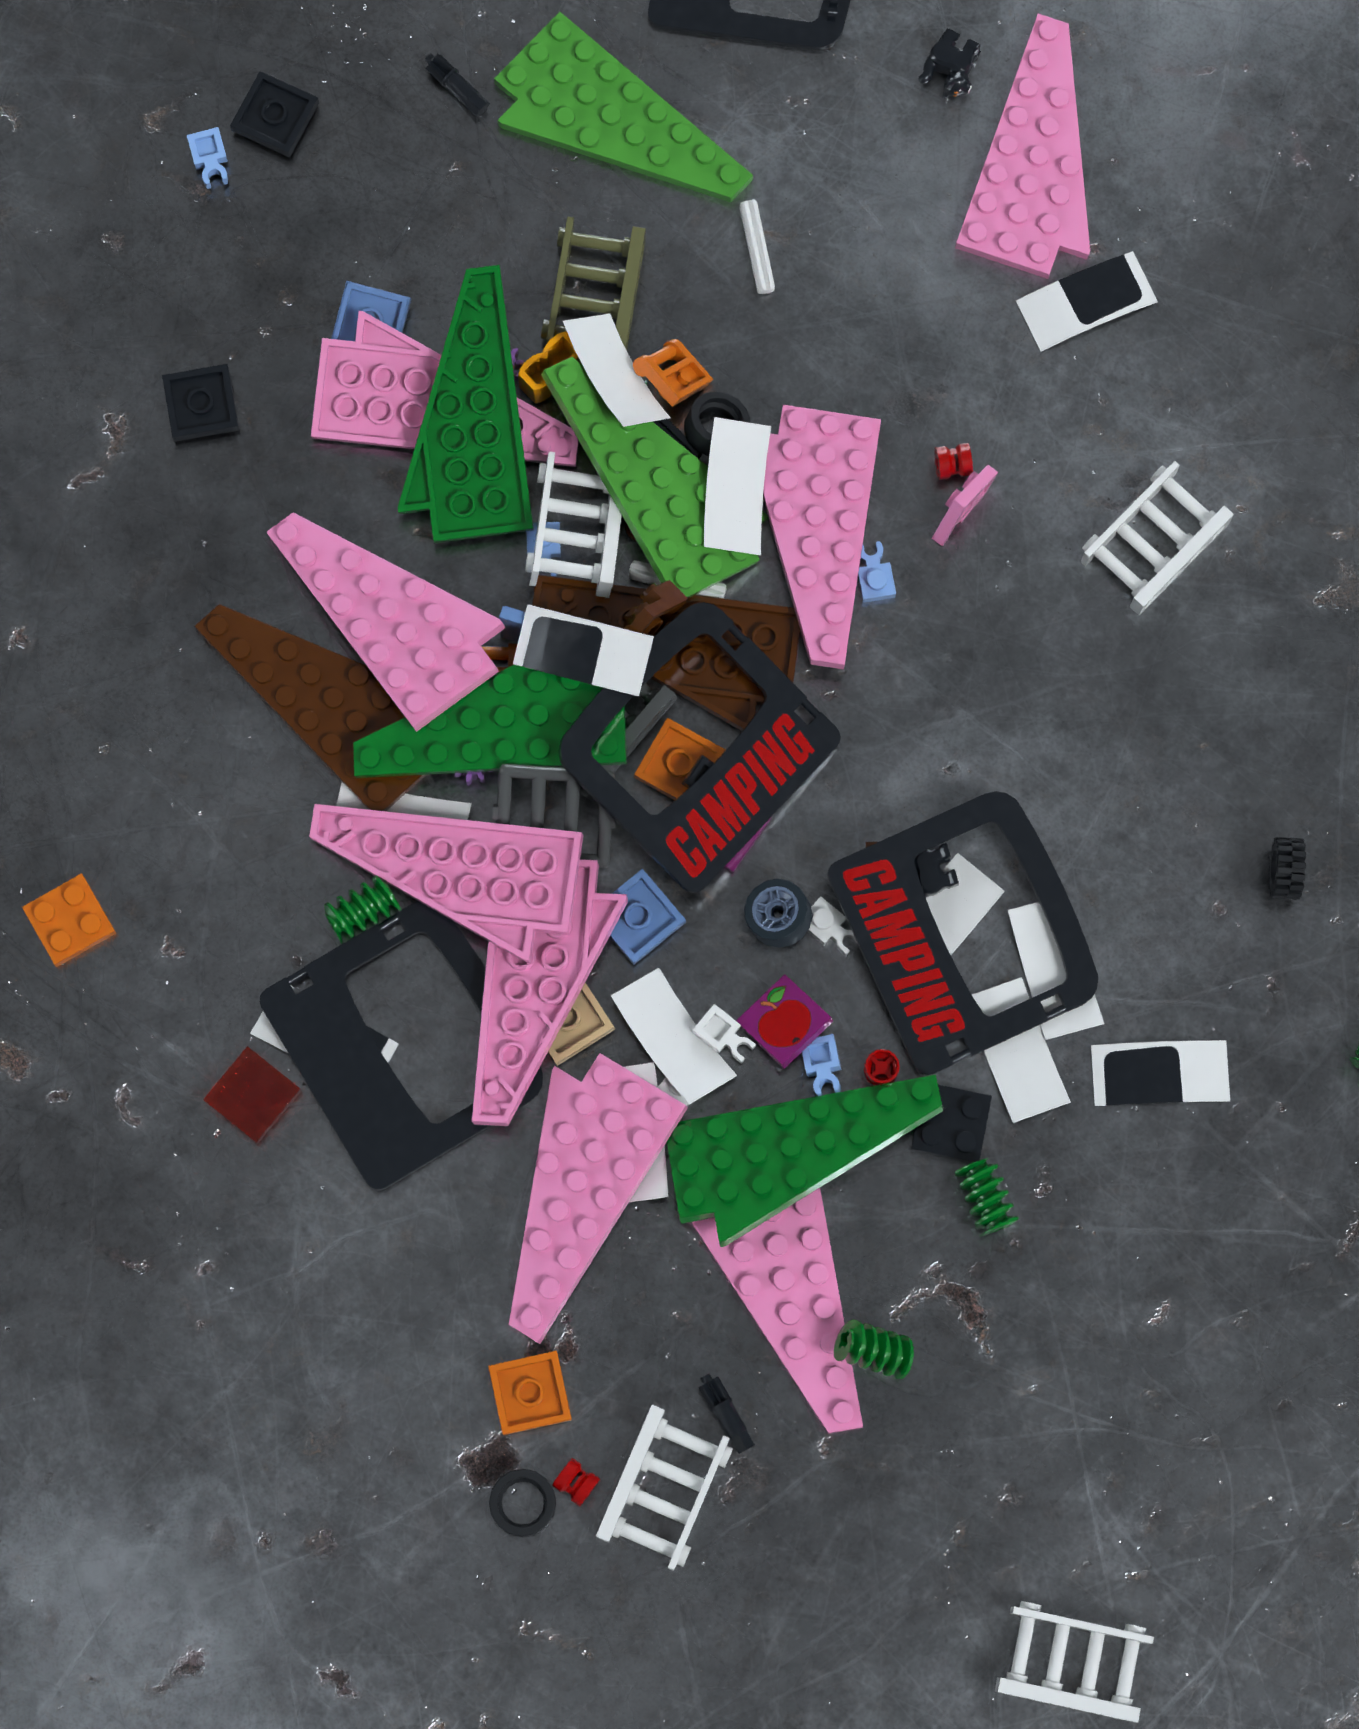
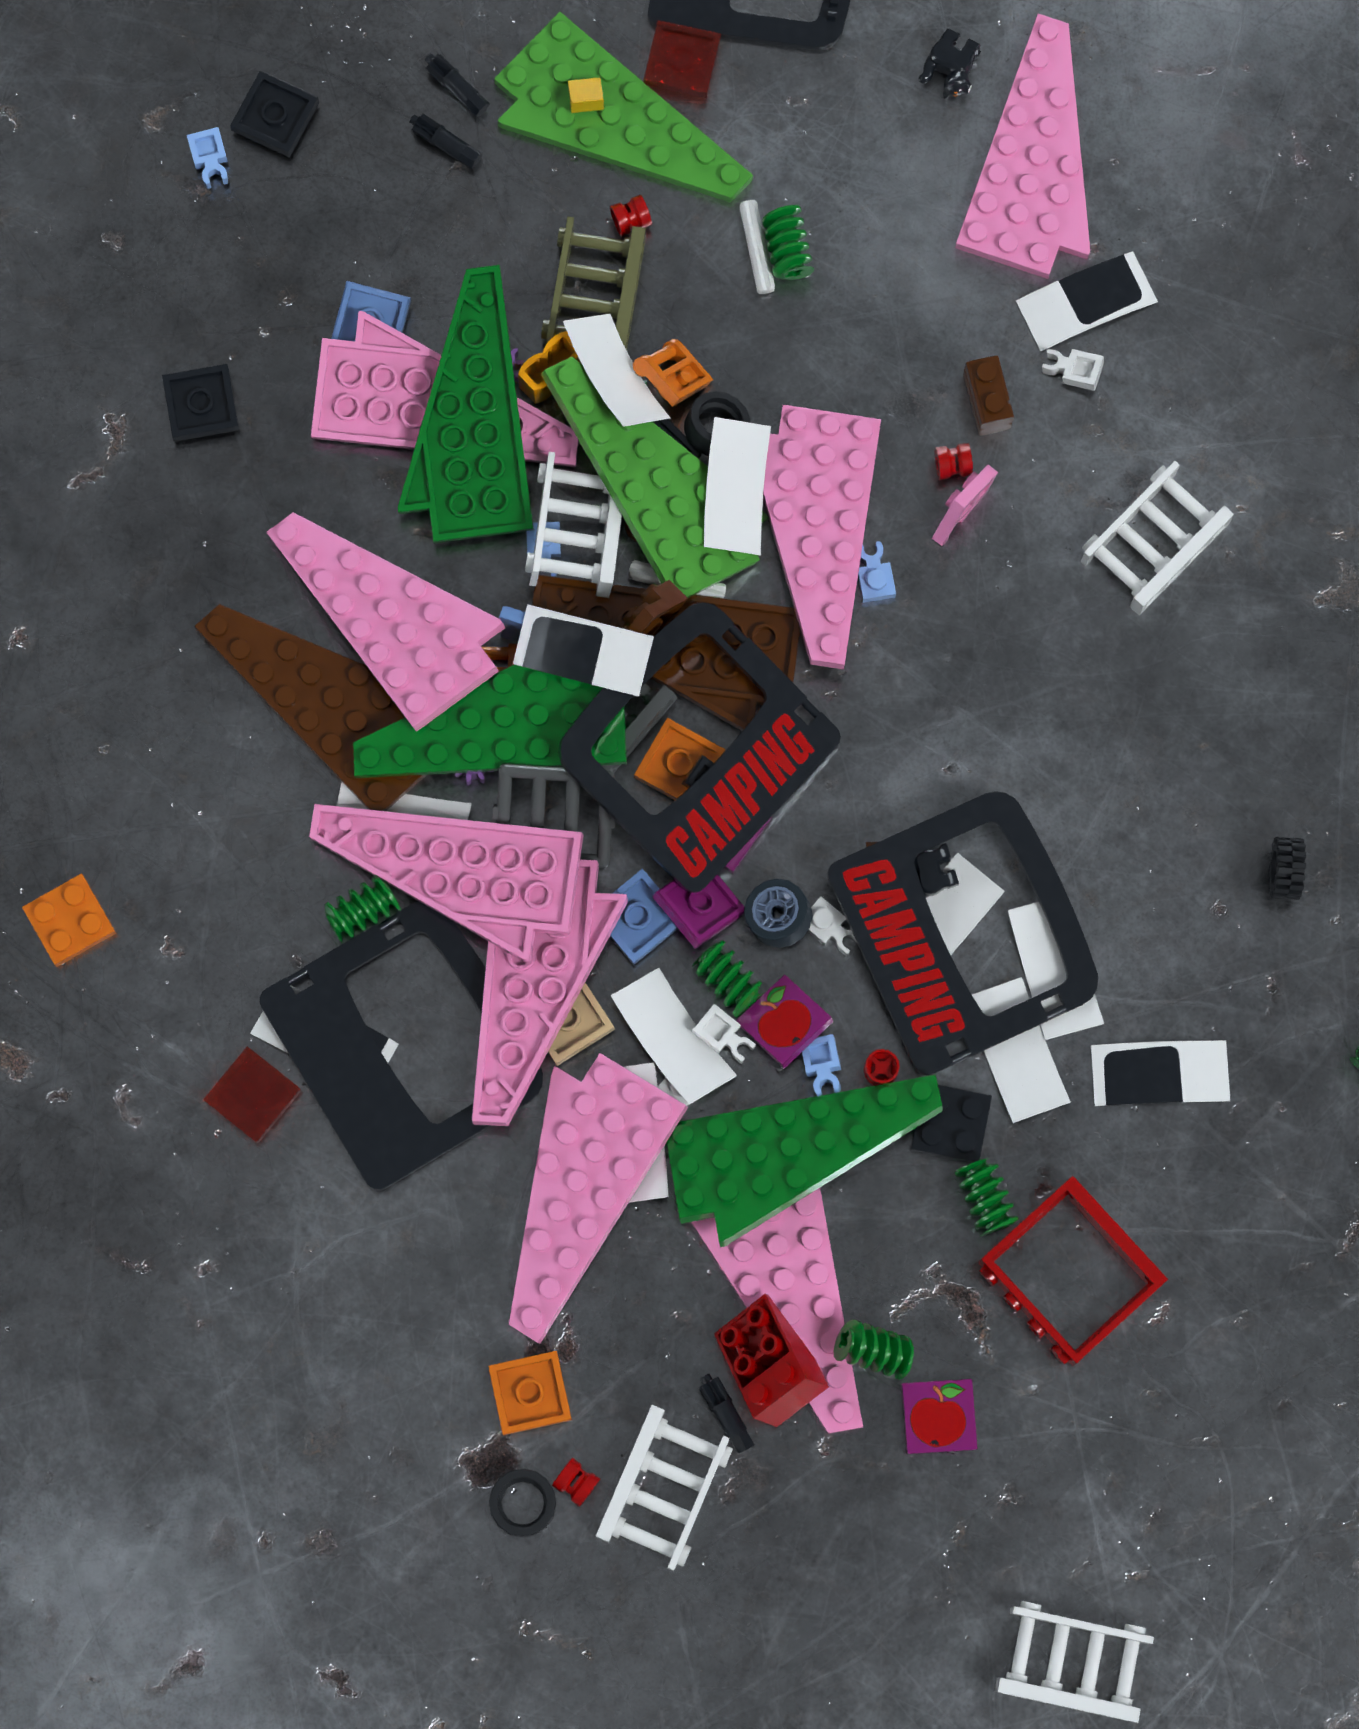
(445, 140): none -> black piece
(586, 95): none -> yellow slope
(630, 214): none -> red wheel
(682, 59): none -> clear red plate
(700, 913): none -> magenta tile
(728, 978): none -> green piece
(770, 1362): none -> red slope
(785, 243): none -> green piece
(939, 1416): none -> tile
(988, 395): none -> reddish brown brick
(1078, 369): none -> white plate
(1111, 1233): none -> red window

